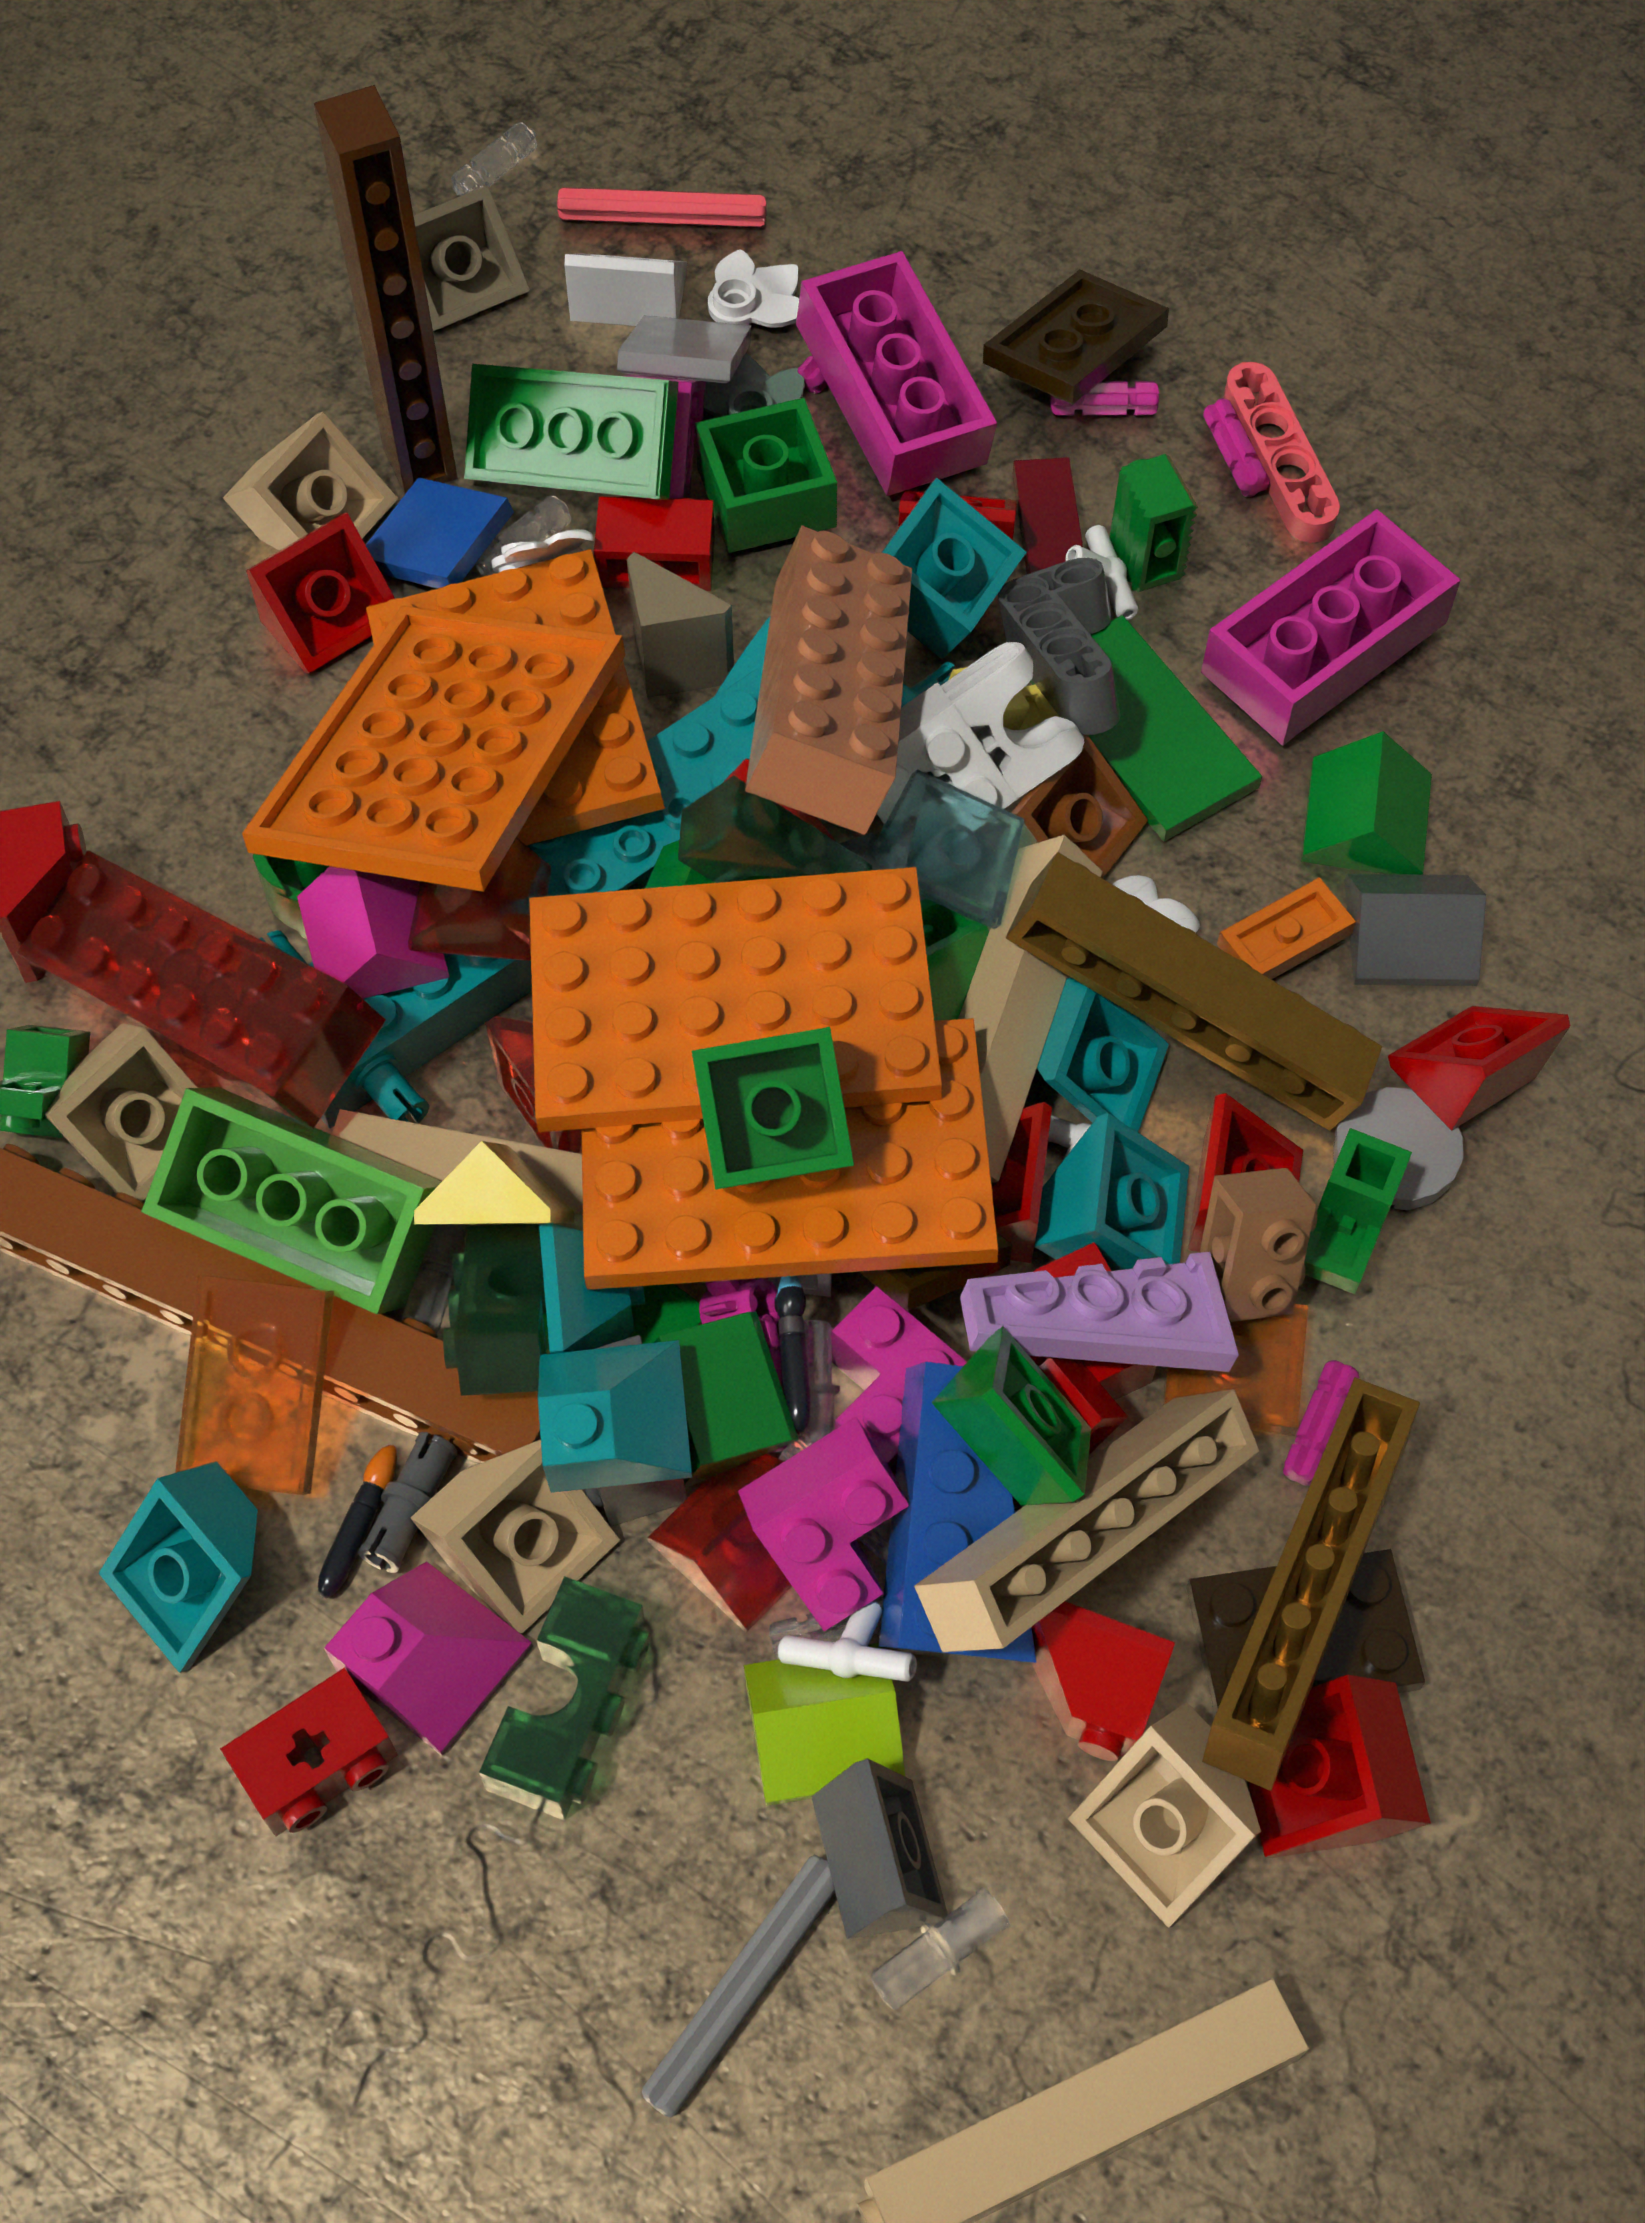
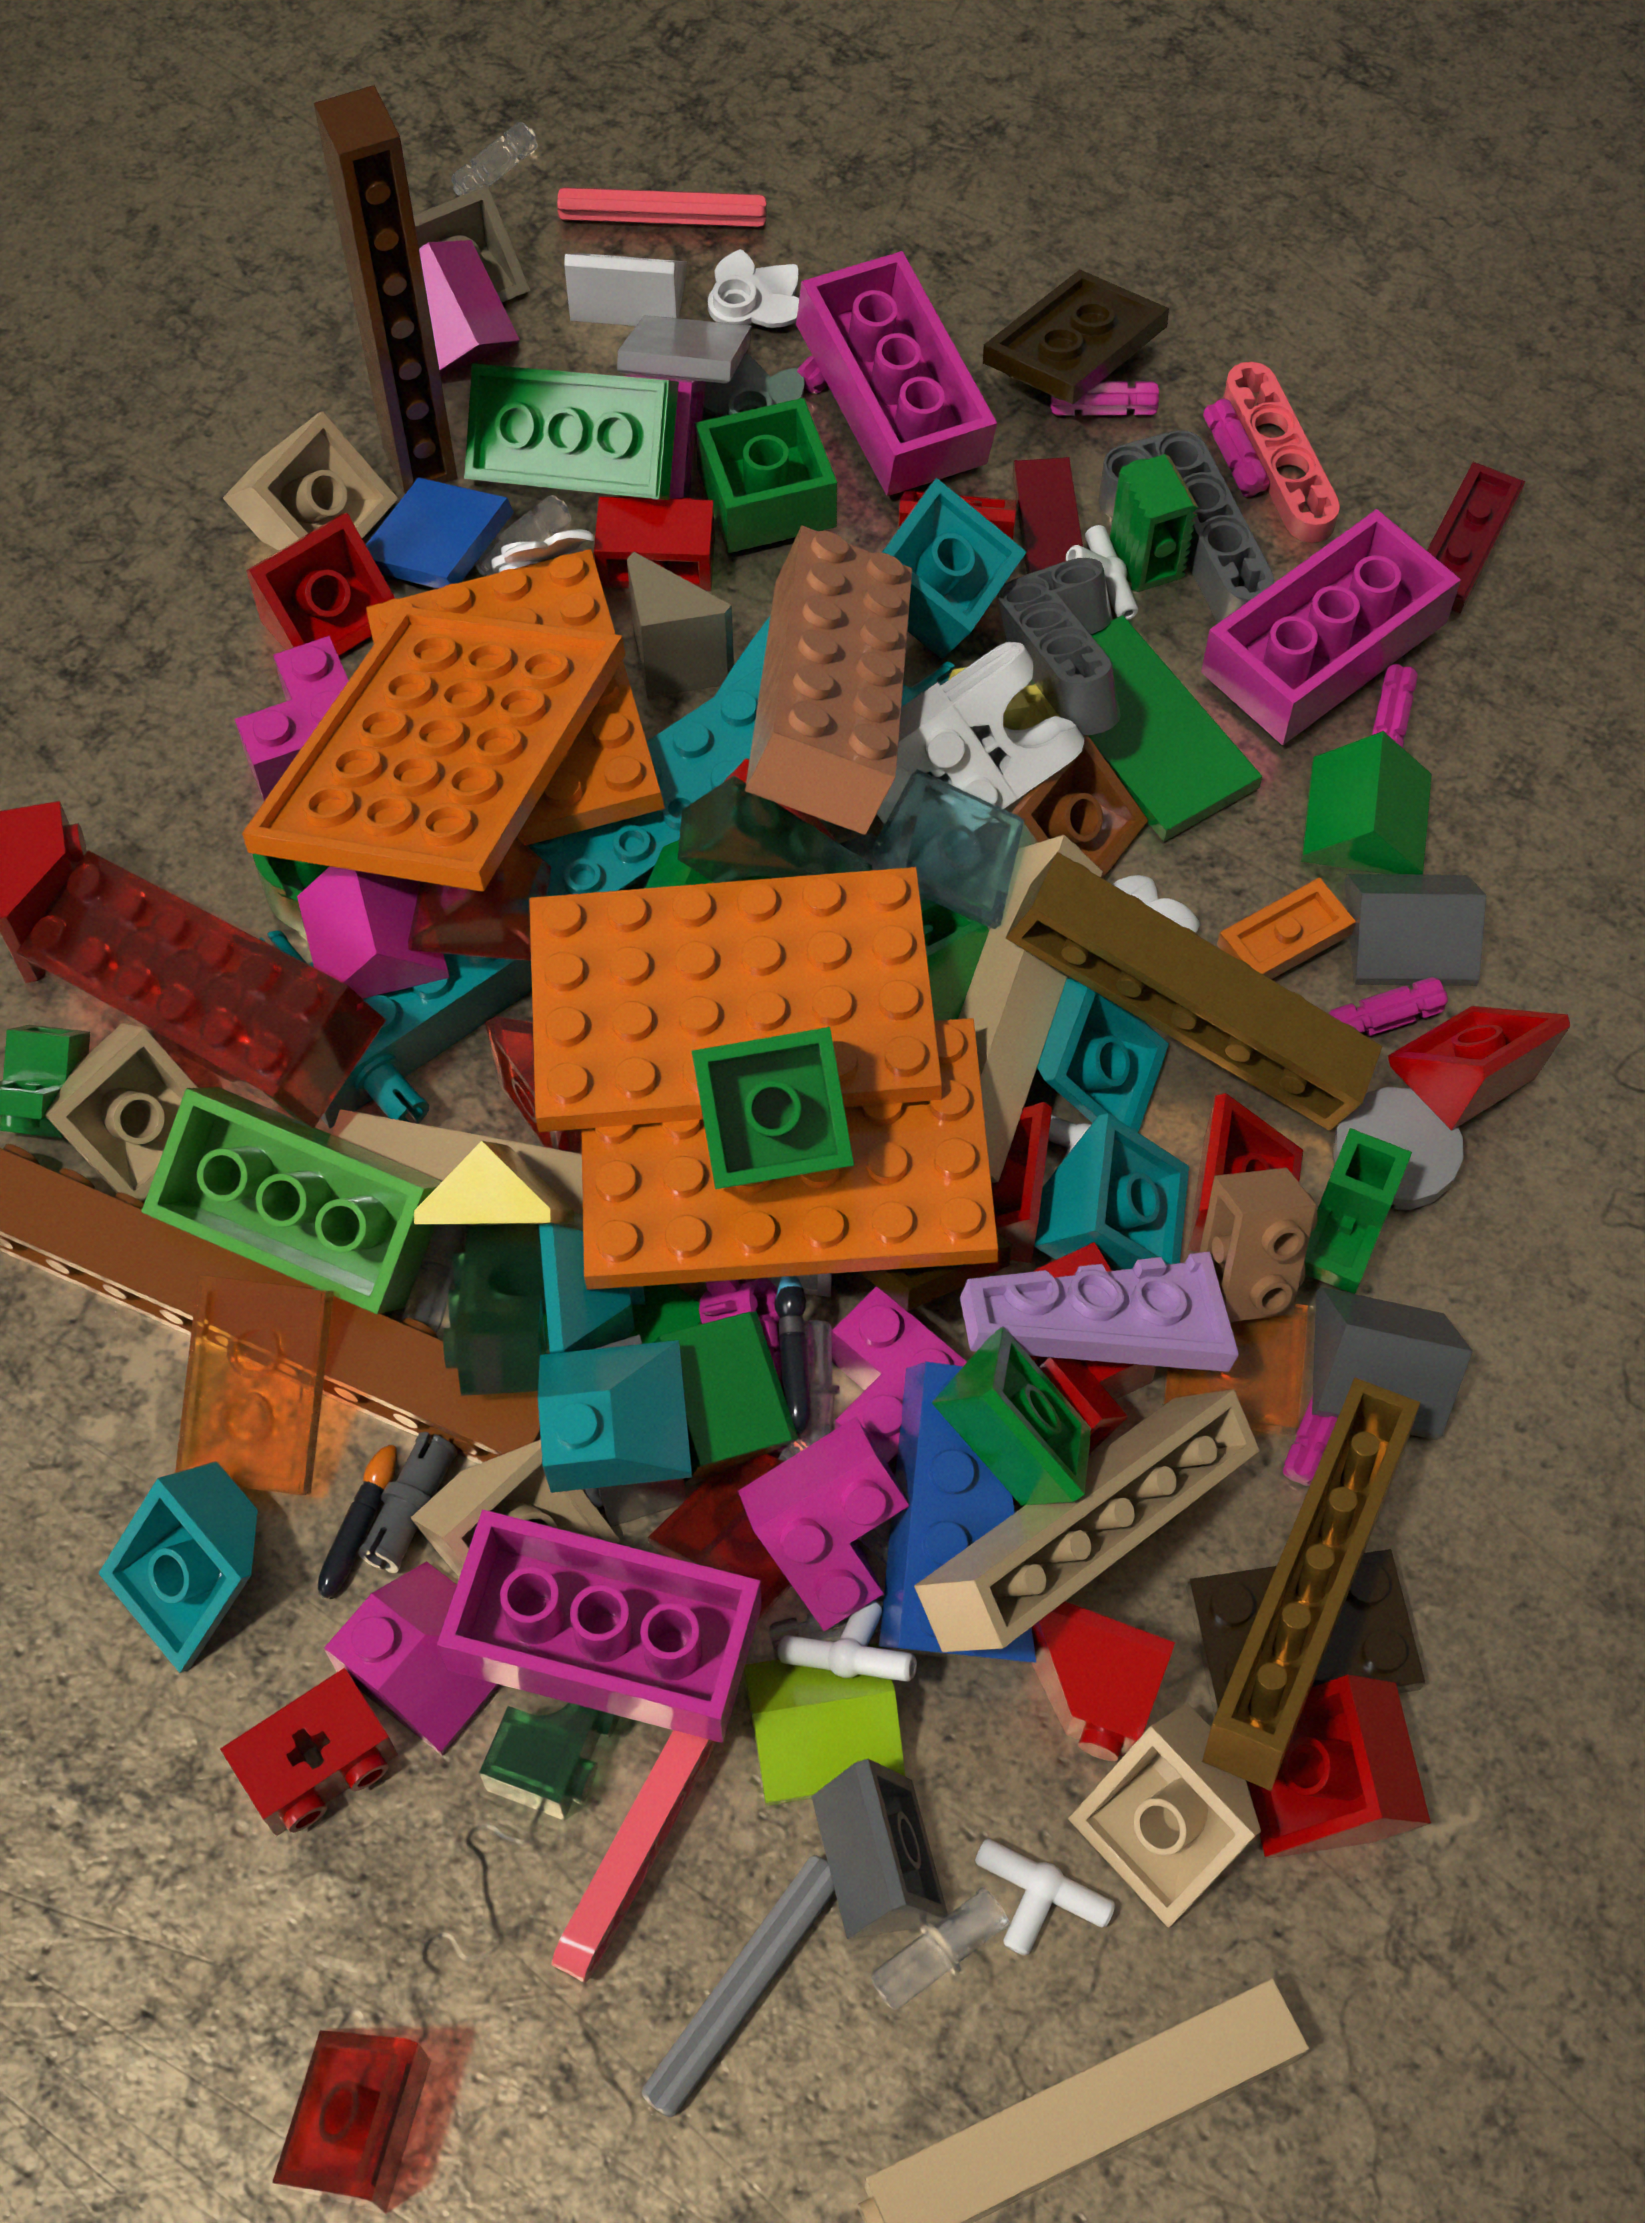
(274, 736): none -> dark pink brick
(353, 2118): none -> clear red slope
(463, 305): none -> dark pink slope
(601, 1625): none -> dark pink brick
(631, 1855): none -> coral beam
(1043, 1886): none -> white piece
(1222, 544): none -> dark grey beam
(1390, 1347): none -> dark grey slope
(1394, 1007): none -> dark pink axle
(1396, 702): none -> dark pink axle
(1474, 525): none -> dark red tile

